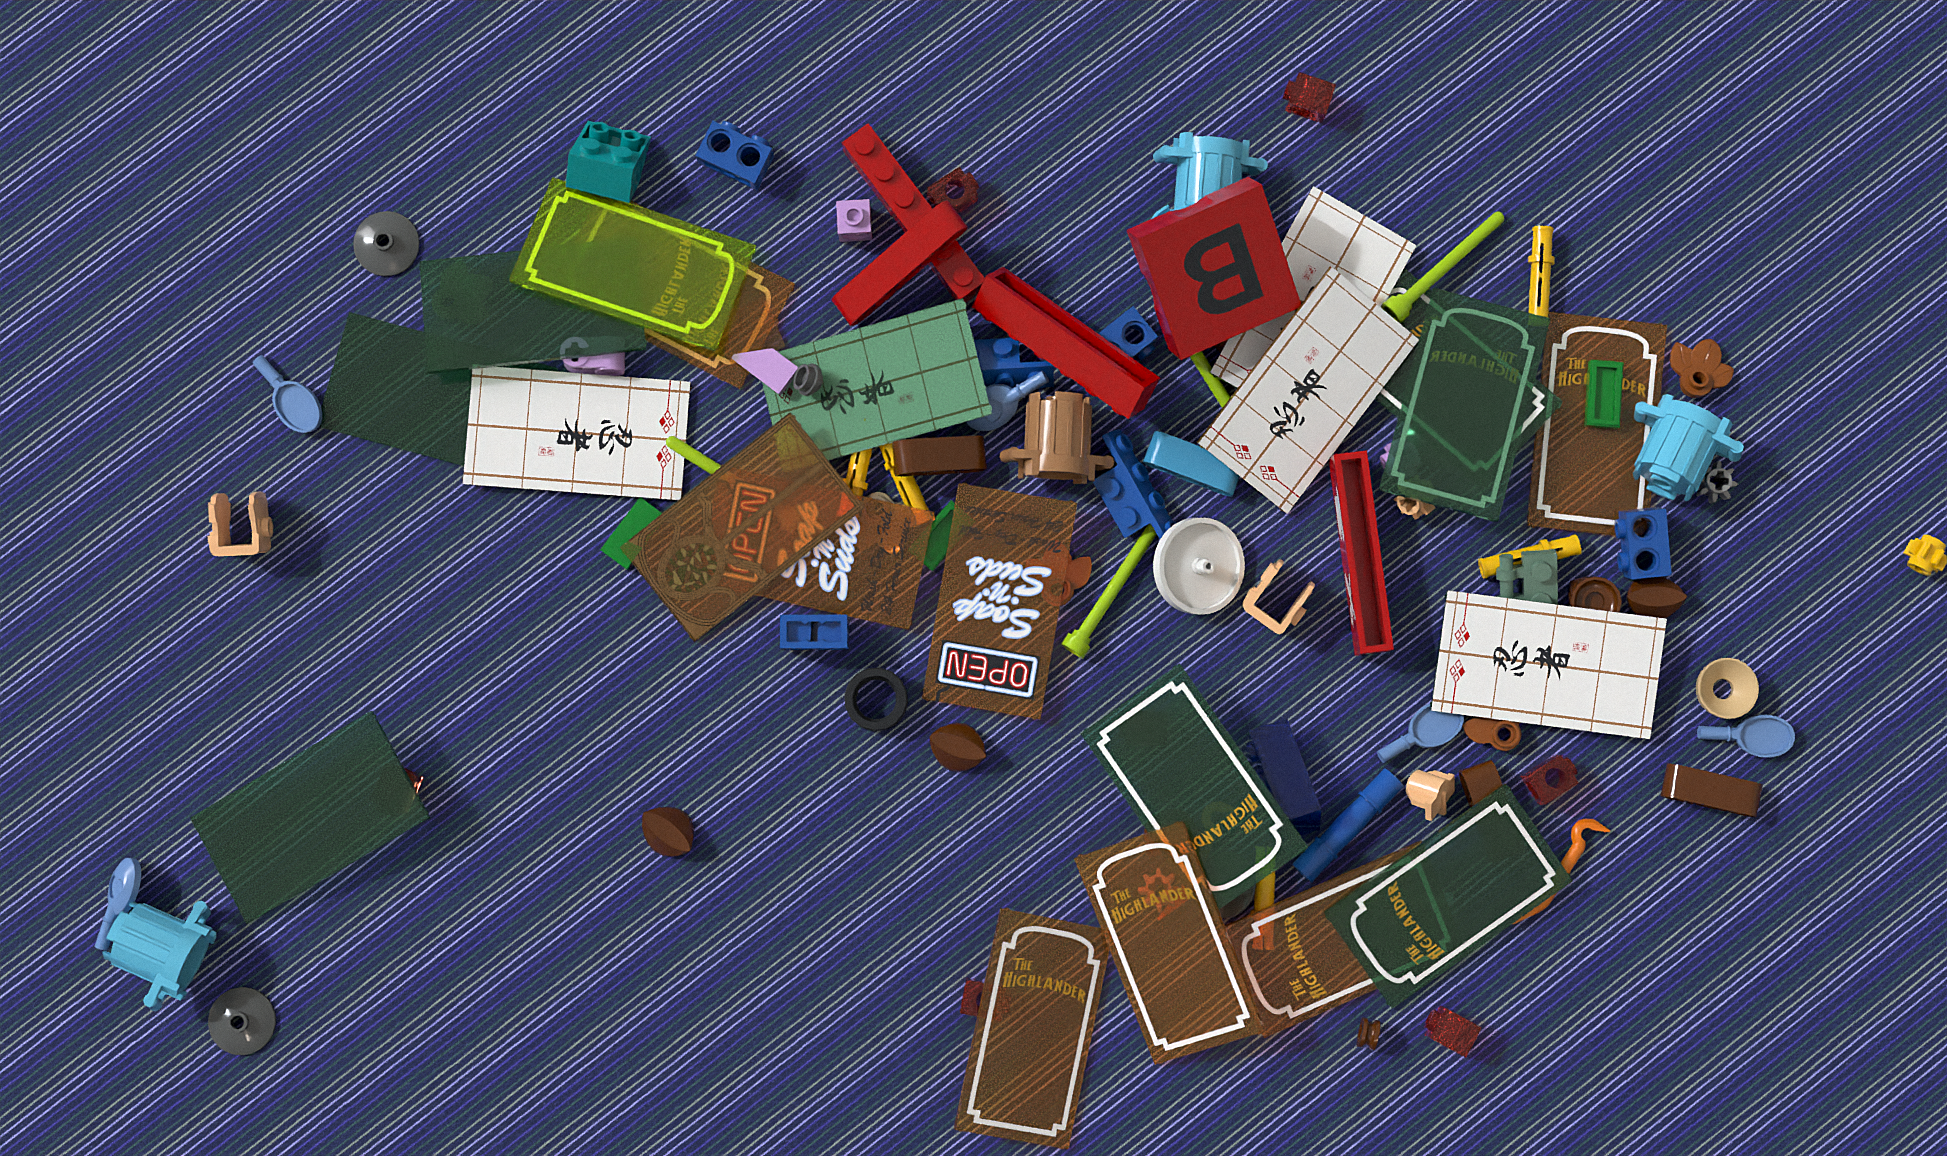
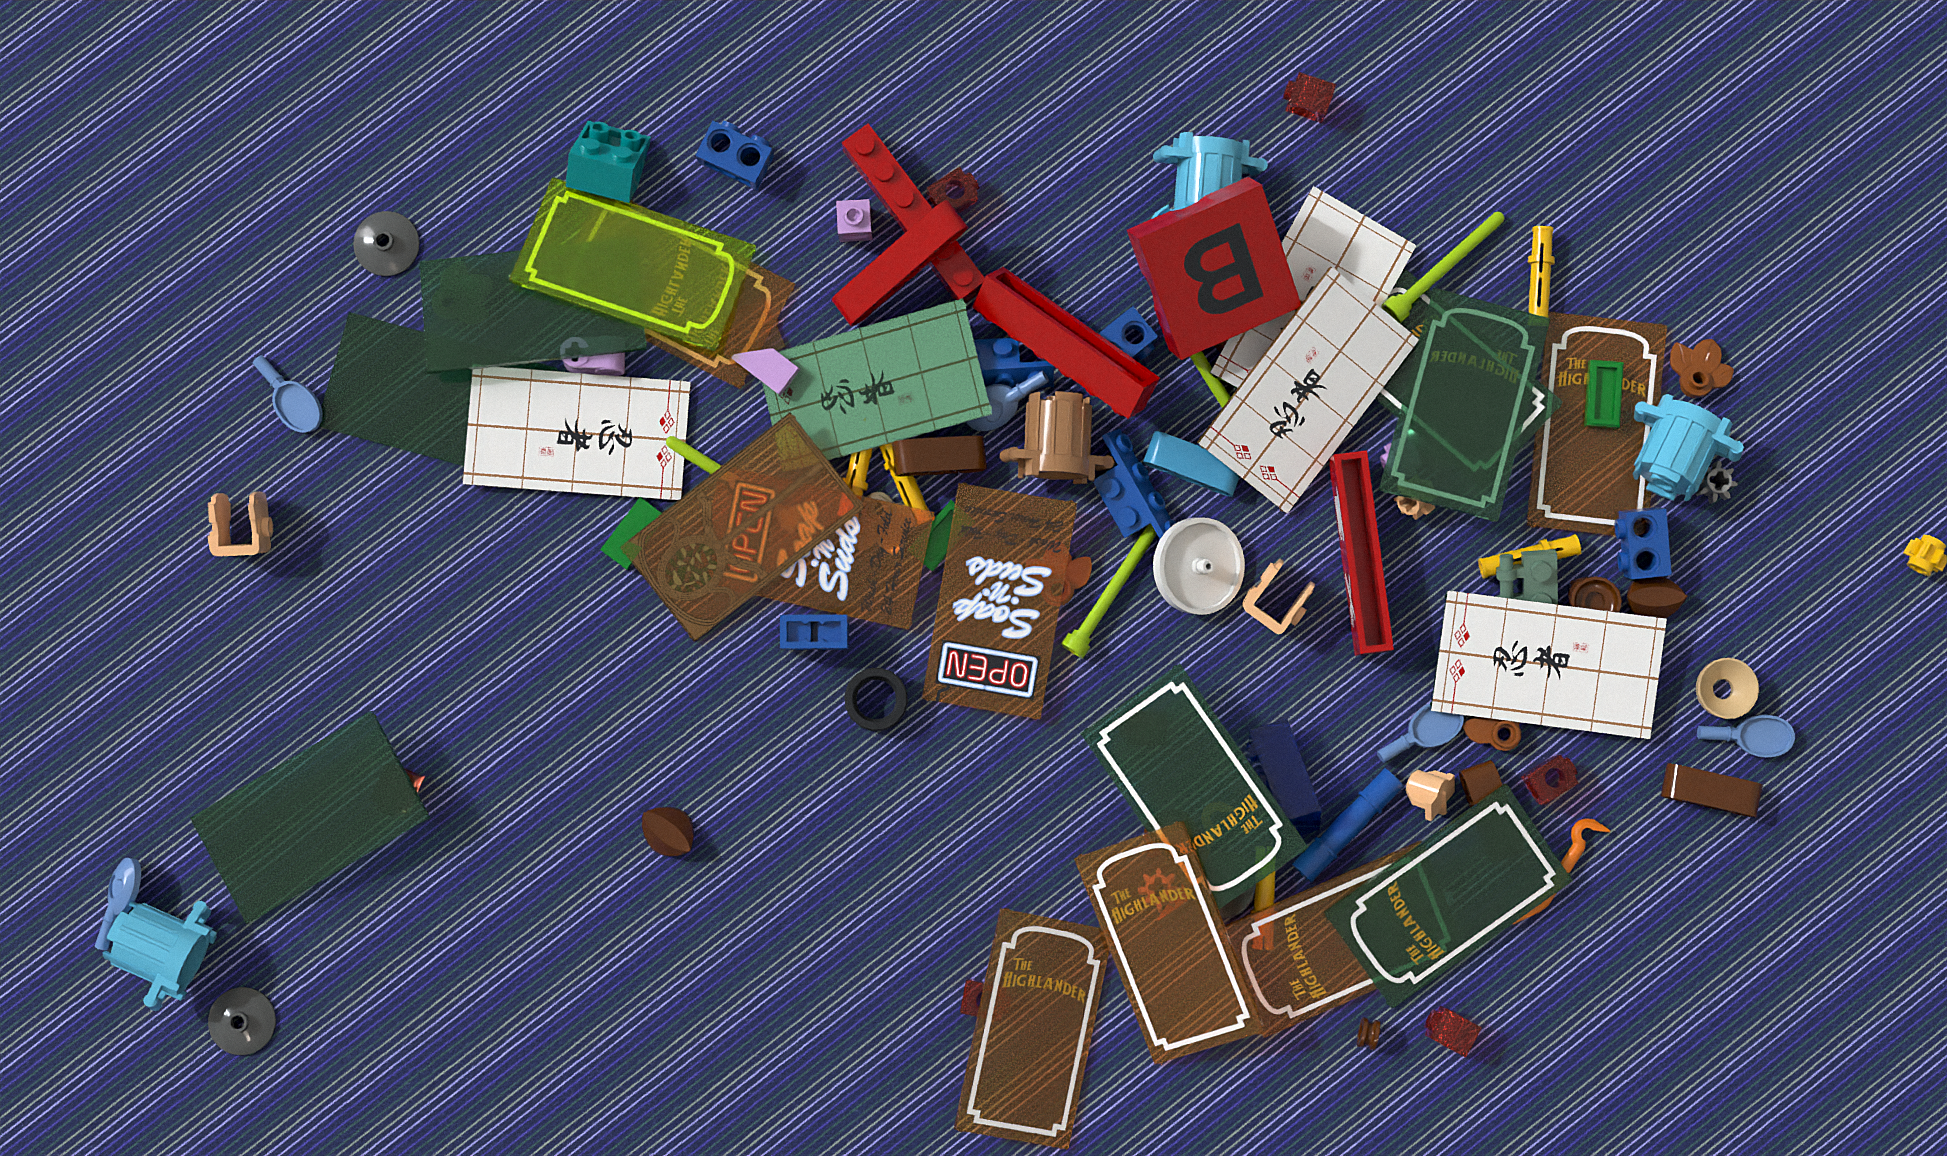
(808, 379): dark grey plate -> none
(957, 747): reddish brown piece -> none

